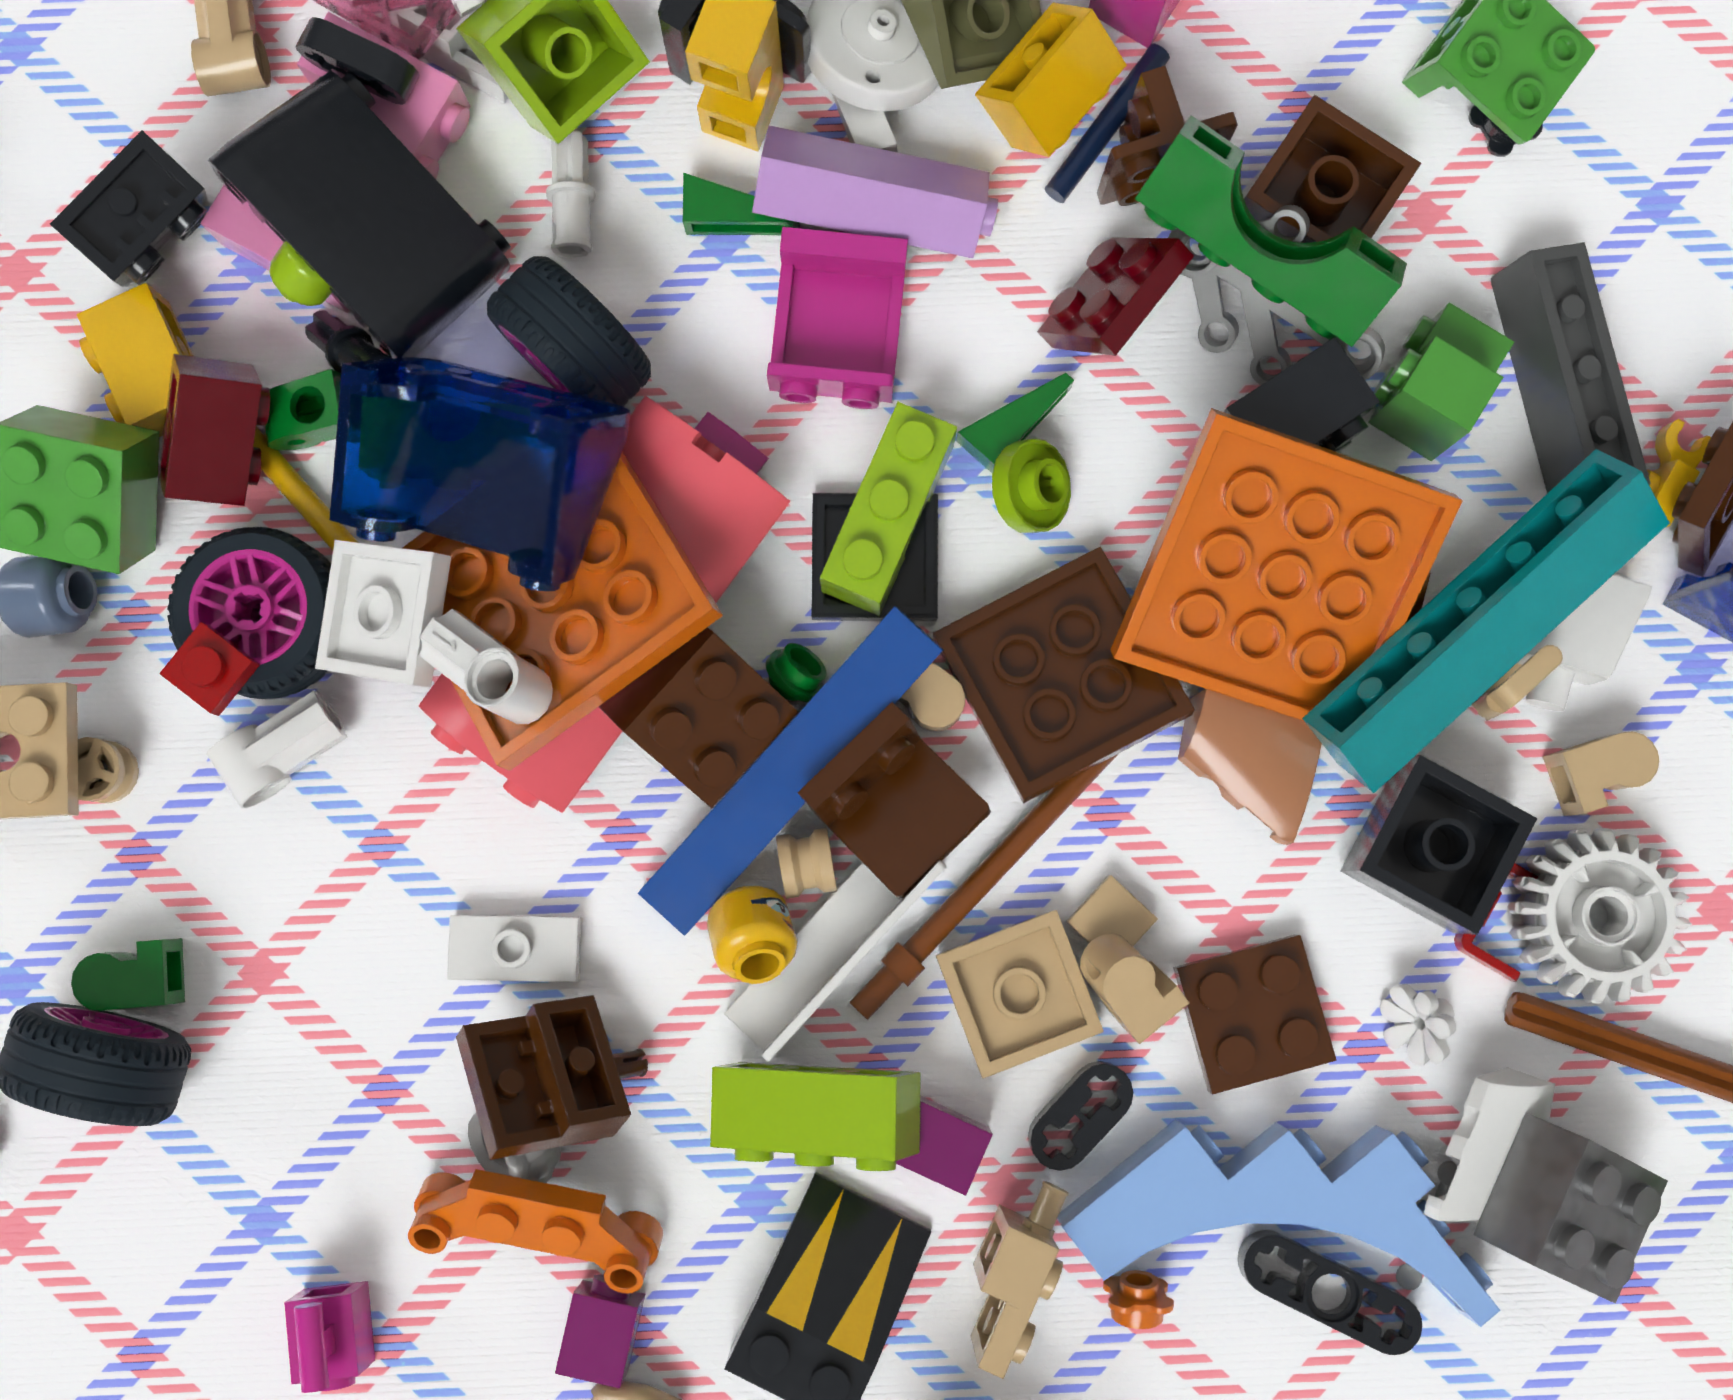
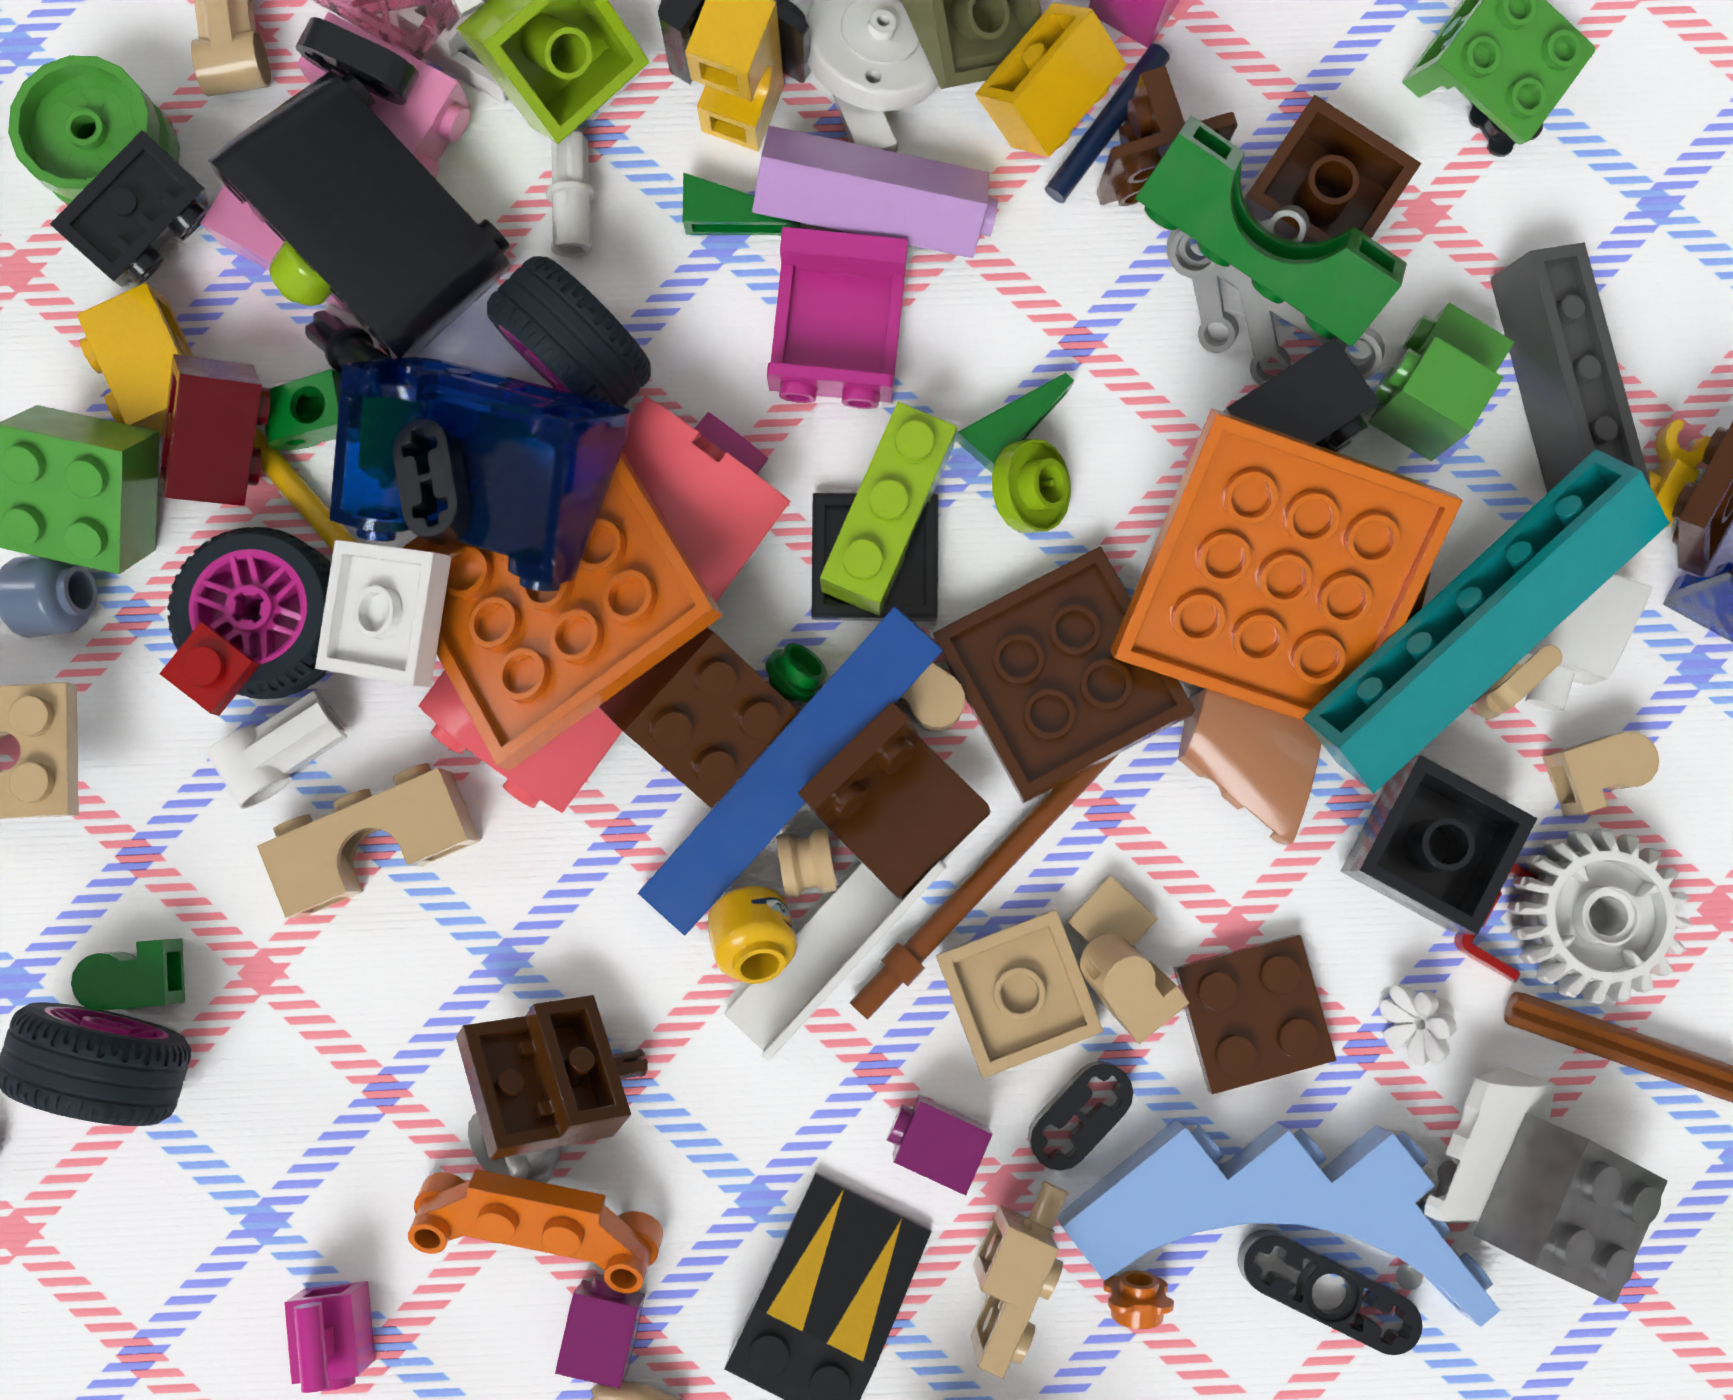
(78, 119): none -> bright green wheel
(115, 783): tan wheel -> none
(315, 859): none -> tan arch
(422, 483): none -> black beam
(486, 668): white piece -> none
(514, 948): white plate -> none
(816, 1113): lime brick -> none
(1114, 294): dark red plate -> none

